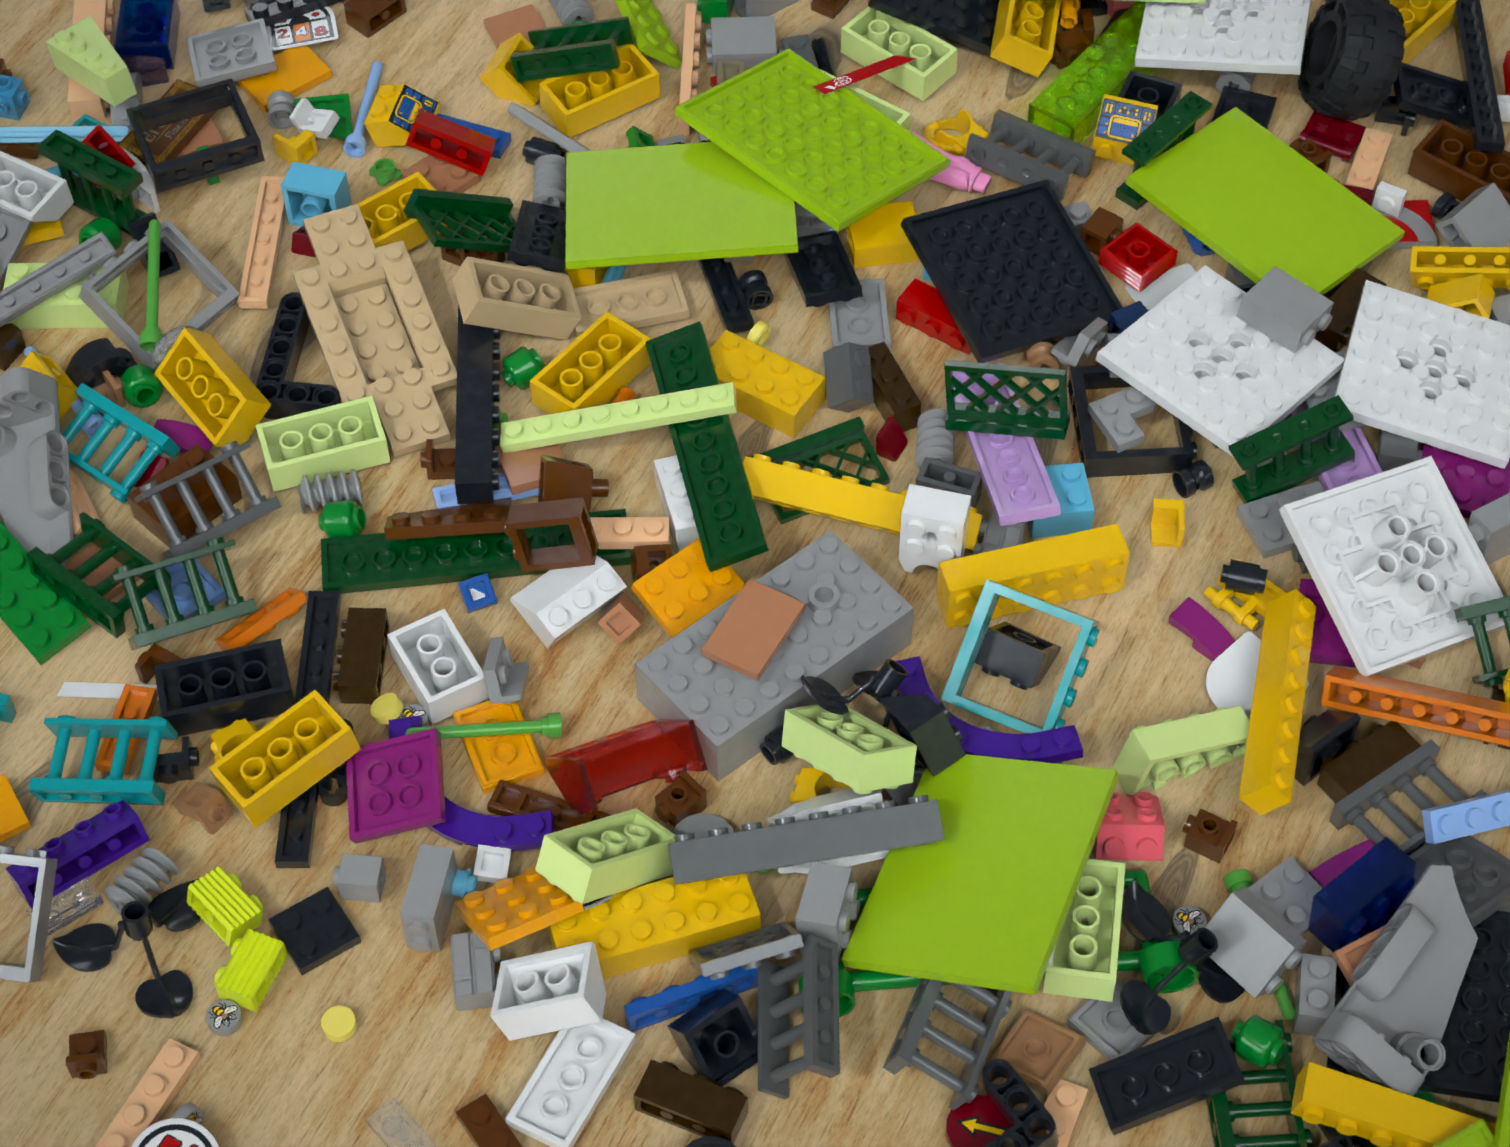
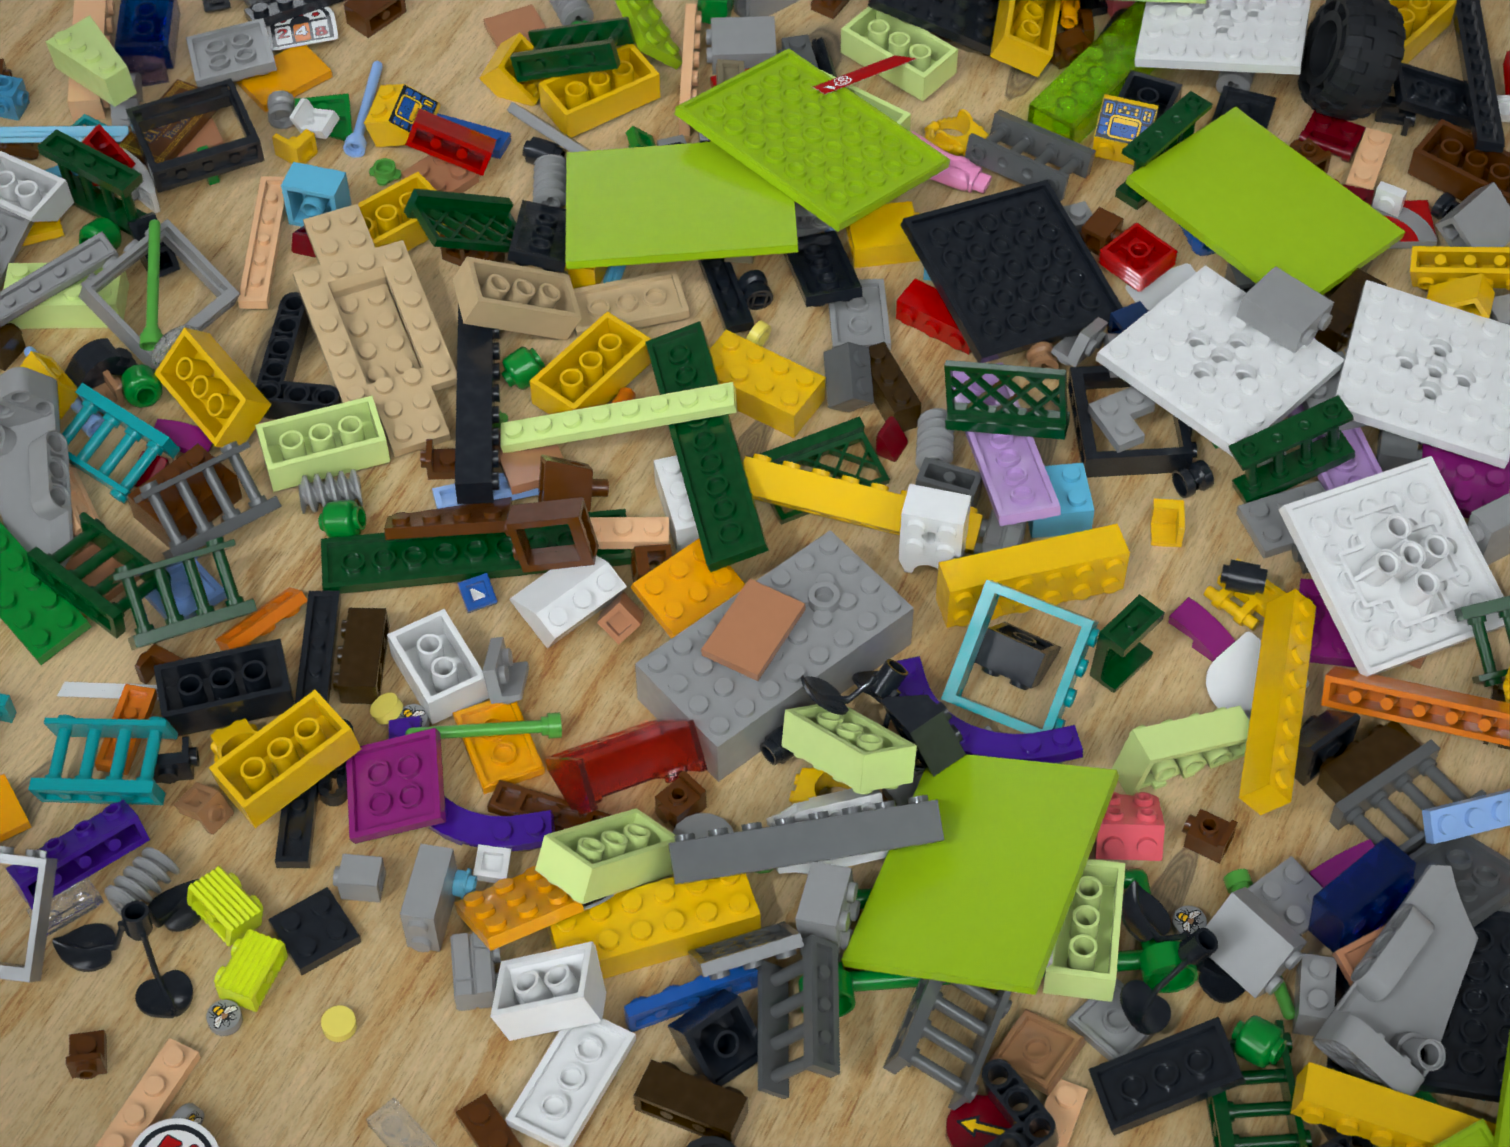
(1119, 647): none -> dark green panel

